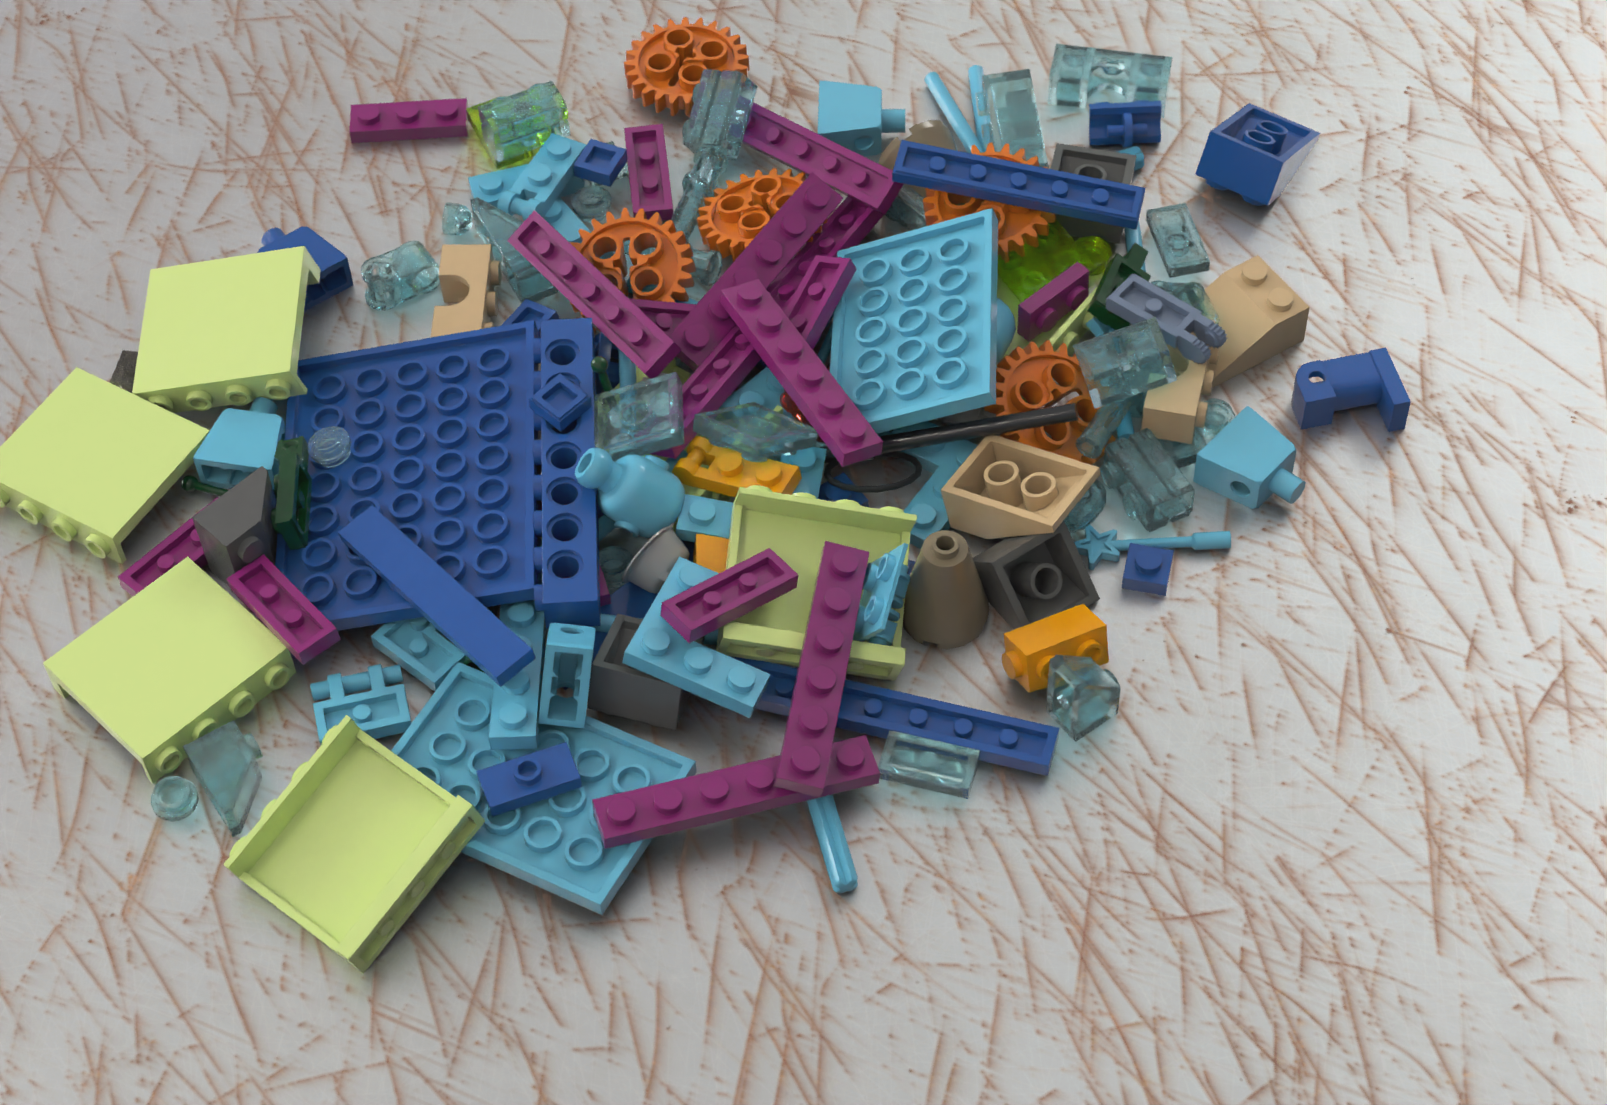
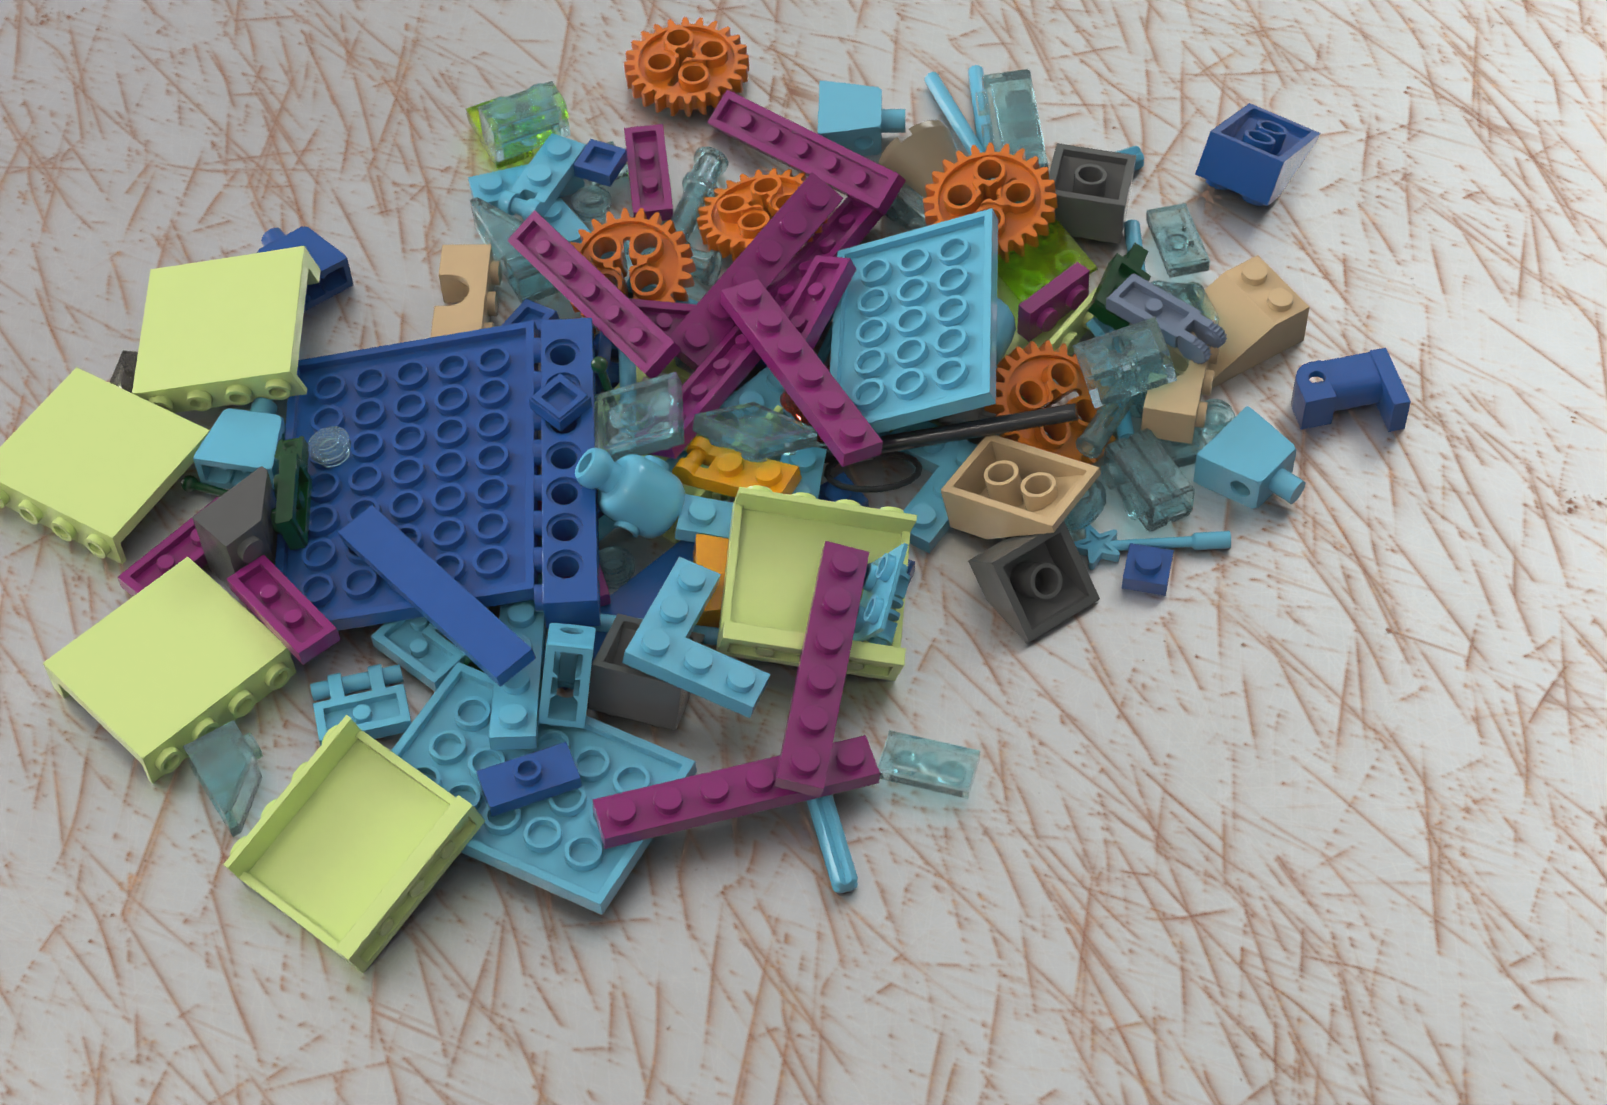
(174, 798): clear light blue plate -> none
(402, 273): clear light blue piece -> none
(408, 120): magenta plate -> none
(456, 219): clear light blue hinge -> none
(655, 560): light grey piece -> none
(719, 112): clear light blue brick -> none
(729, 595): magenta plate -> none
(877, 710): blue plate -> none
(945, 594): dark tan cone -> none
(1018, 184): blue tile -> none
(1064, 633): light orange brick -> none
(1080, 694): clear light blue slope -> none
(1084, 70): clear light blue arch -> none
(1097, 250): clear neon green tile -> none
(1125, 123): blue hips -> none

